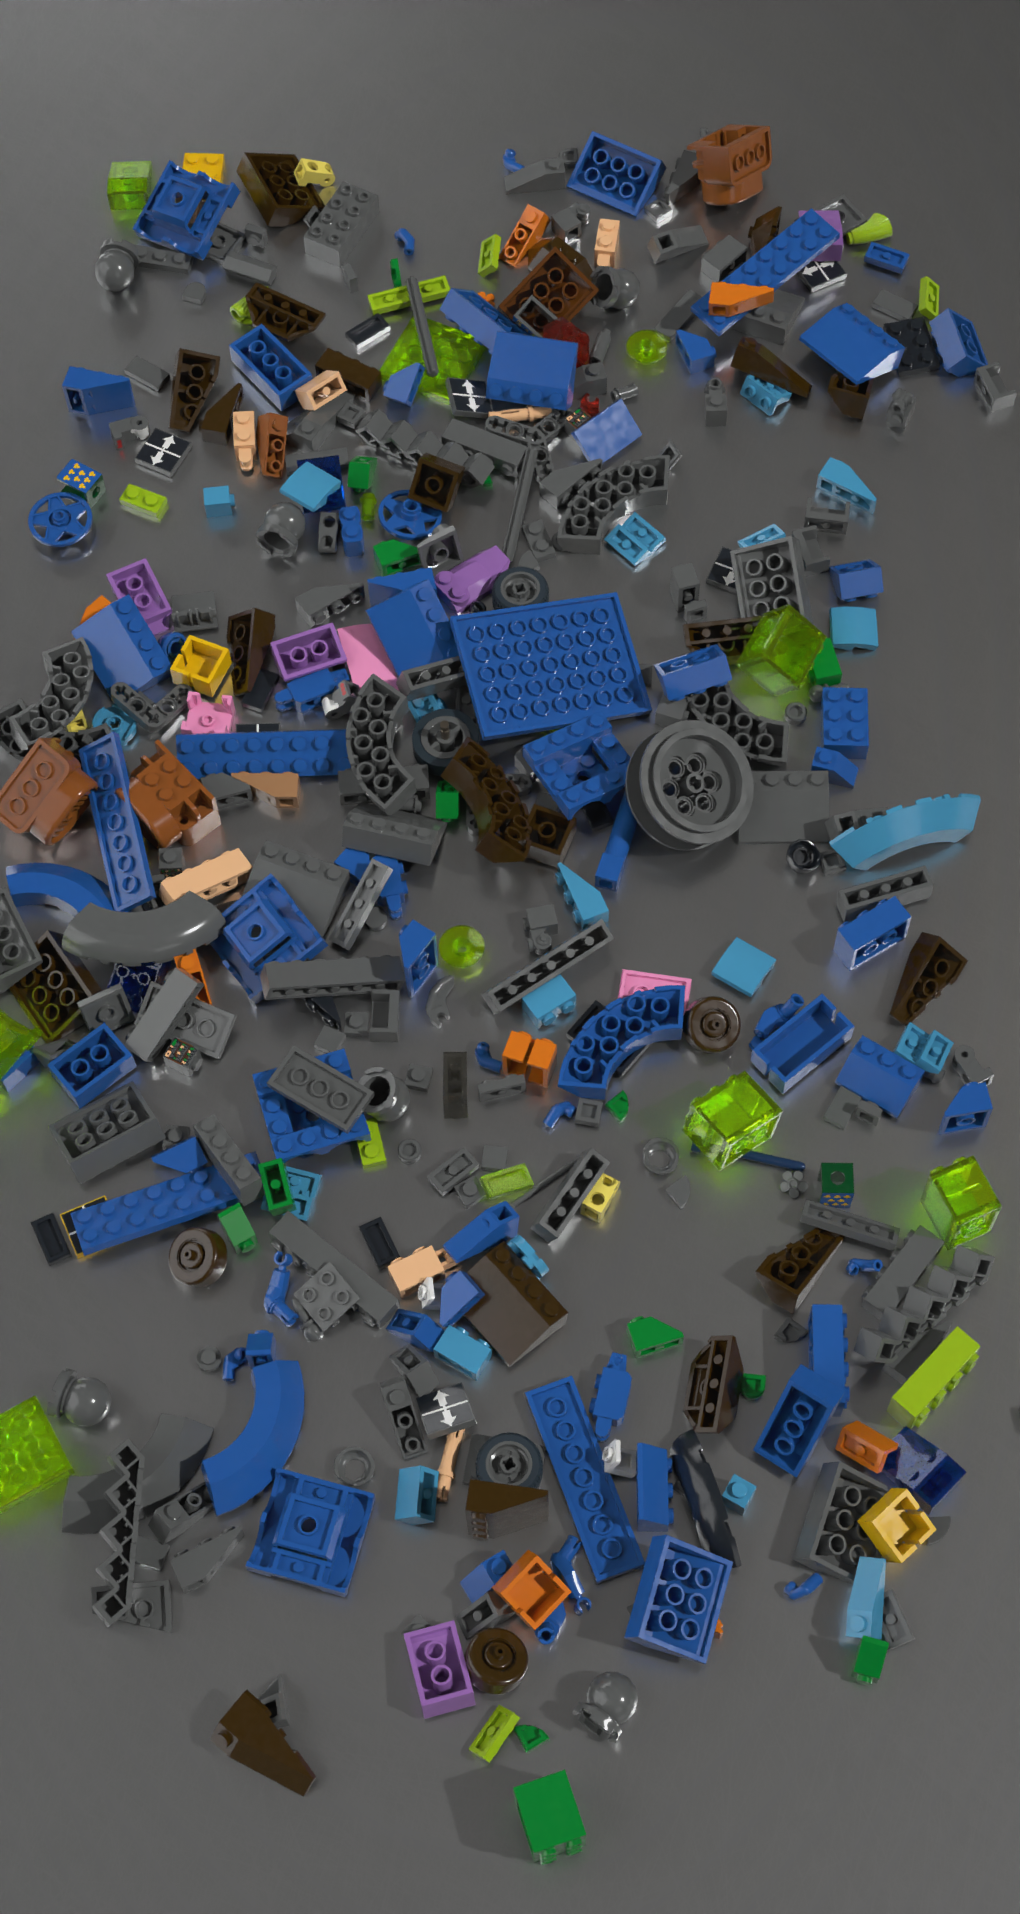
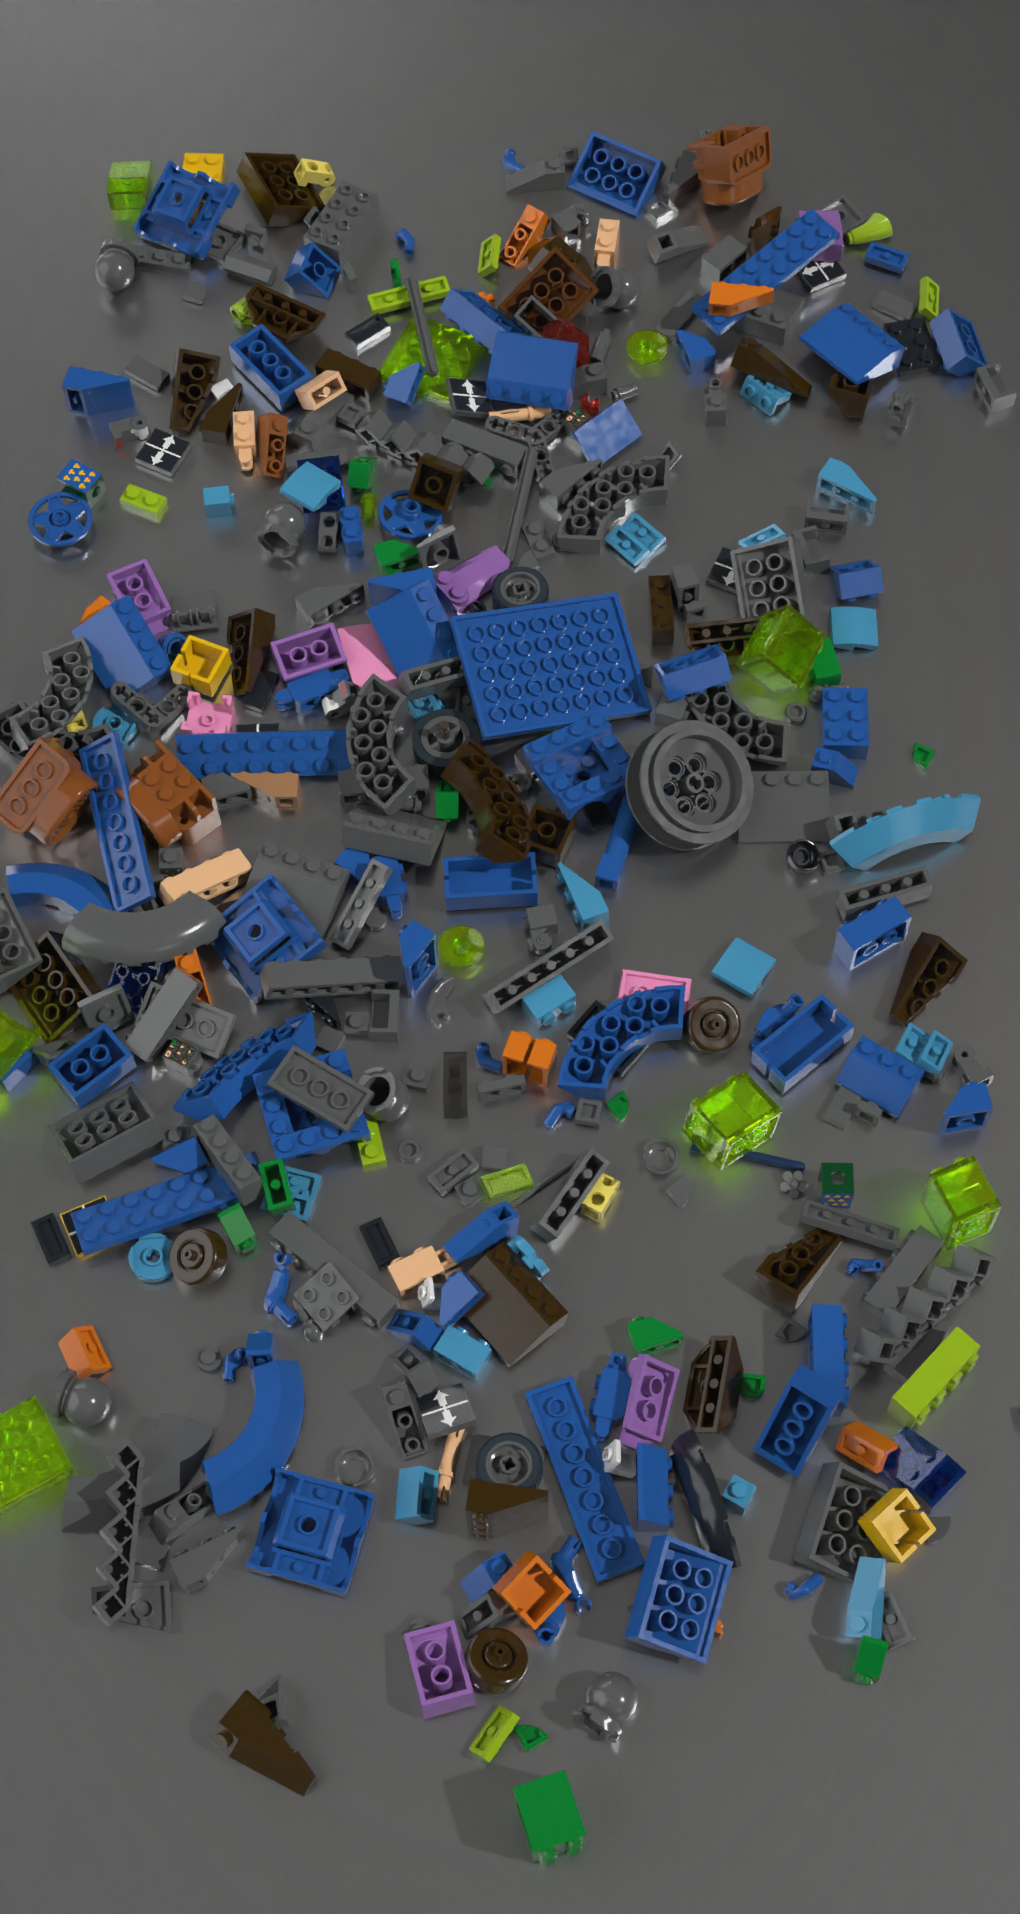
(84, 1351): none -> orange panel
(142, 1250): none -> dark azure plate
(220, 389): none -> white tile
(232, 1076): none -> blue brick
(312, 272): none -> blue slope
(481, 884): none -> blue piece
(648, 1400): none -> medium lavender slope
(660, 610): none -> dark brown brick
(922, 756): none -> green tile

